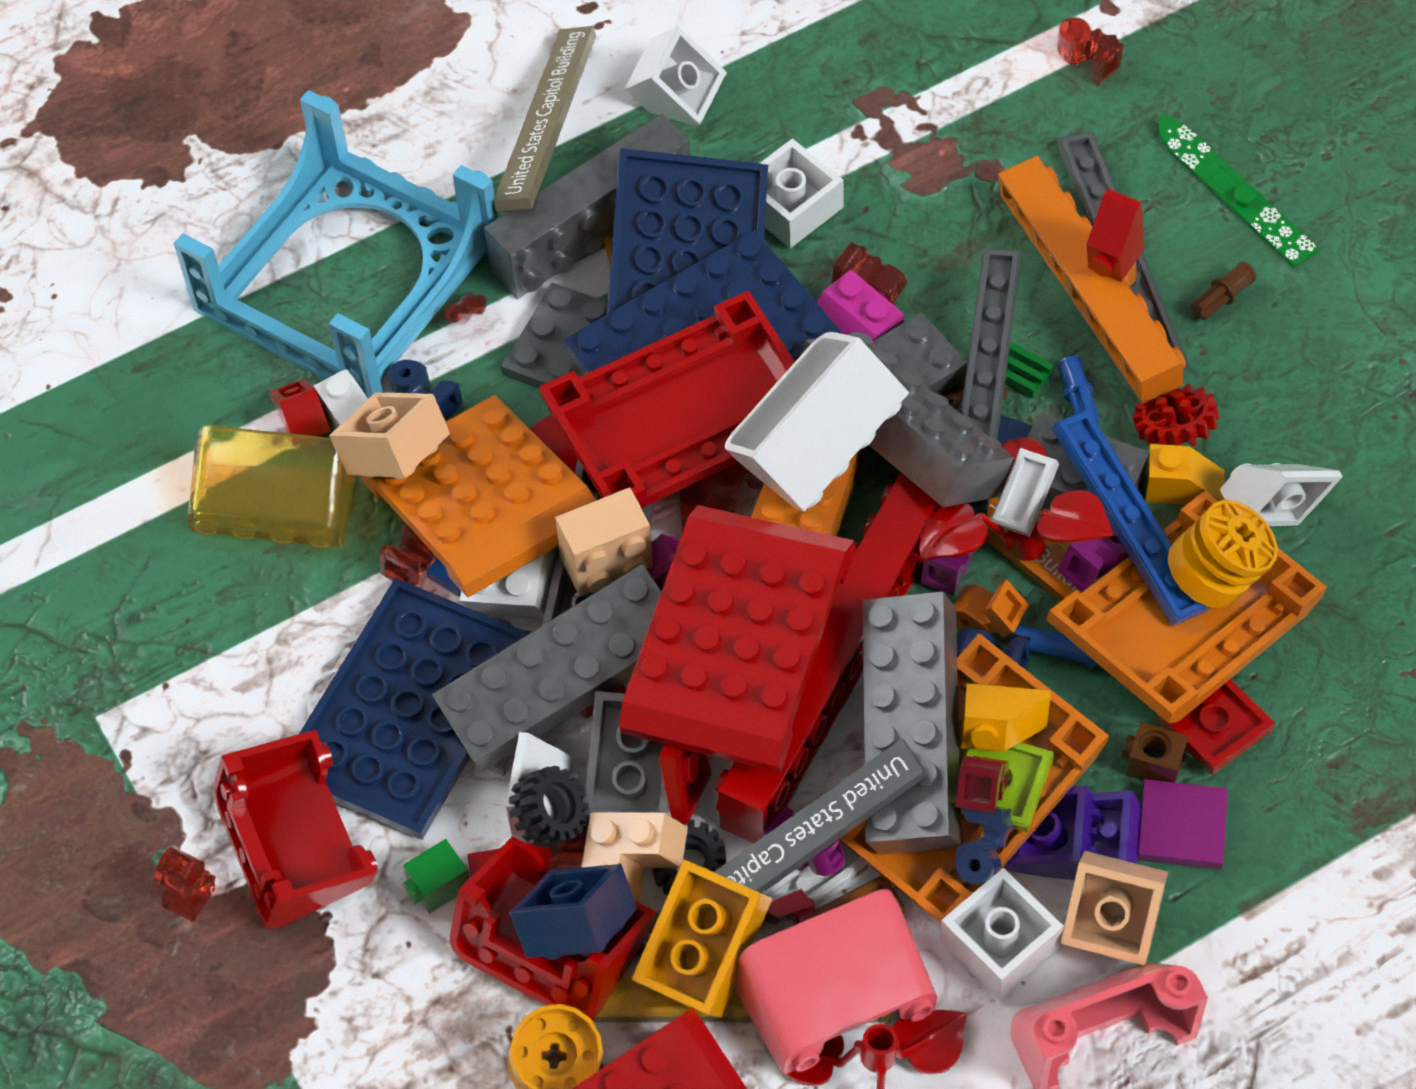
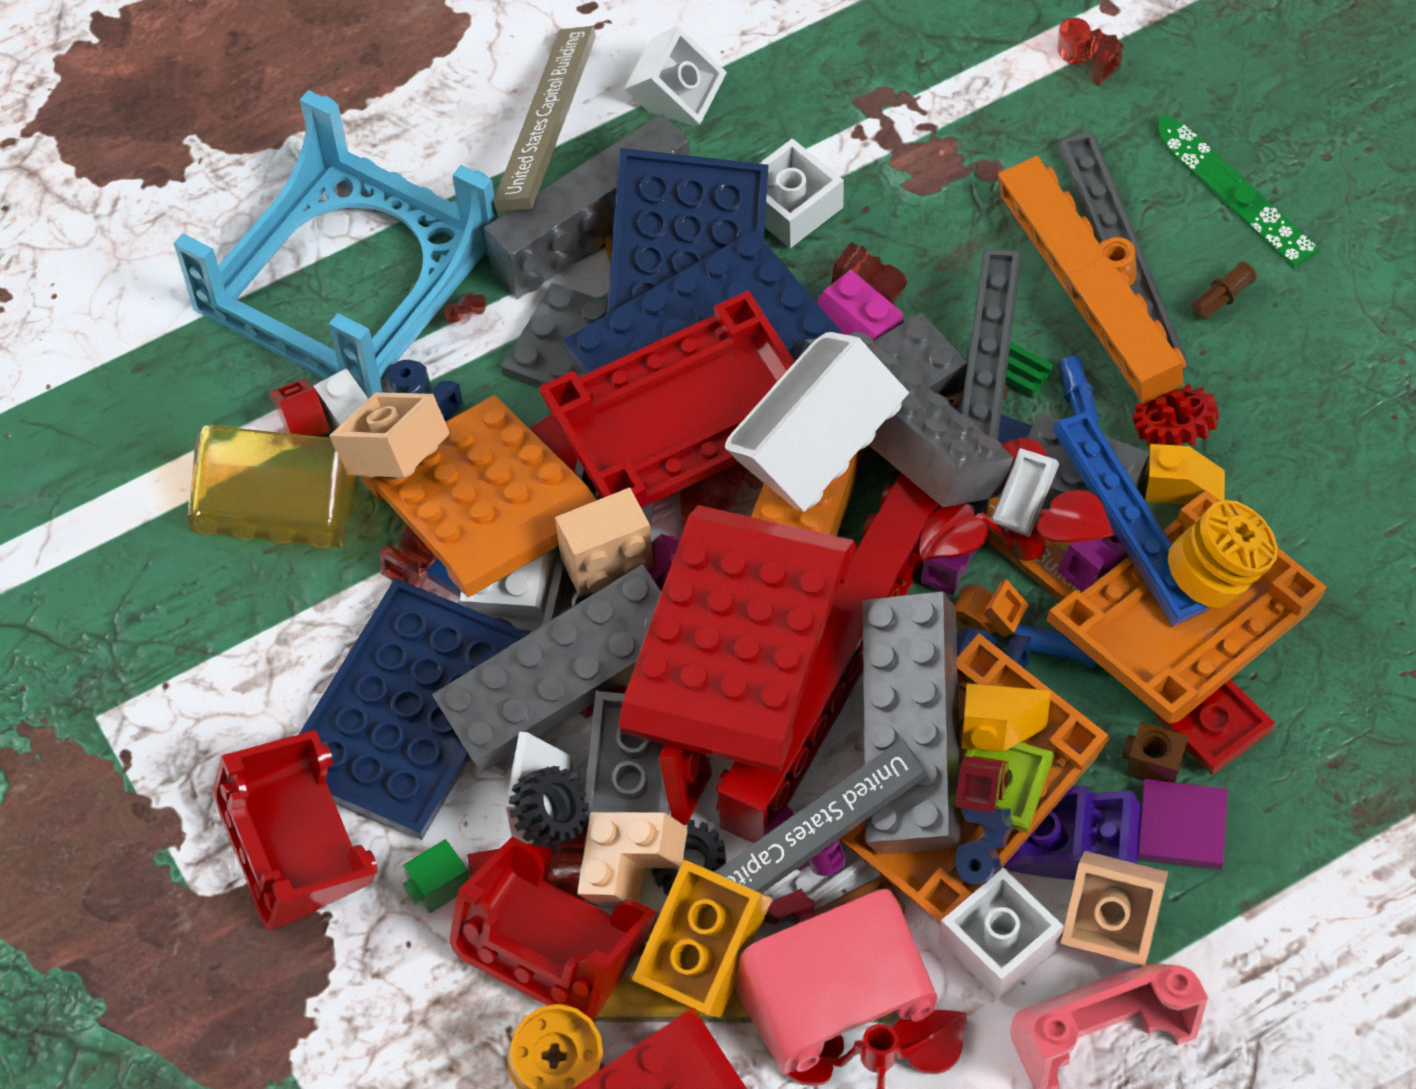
(185, 883): clear red leg -> none
(573, 911): dark blue brick -> none
(1115, 236): red slope -> none
(1280, 491): white slope -> none

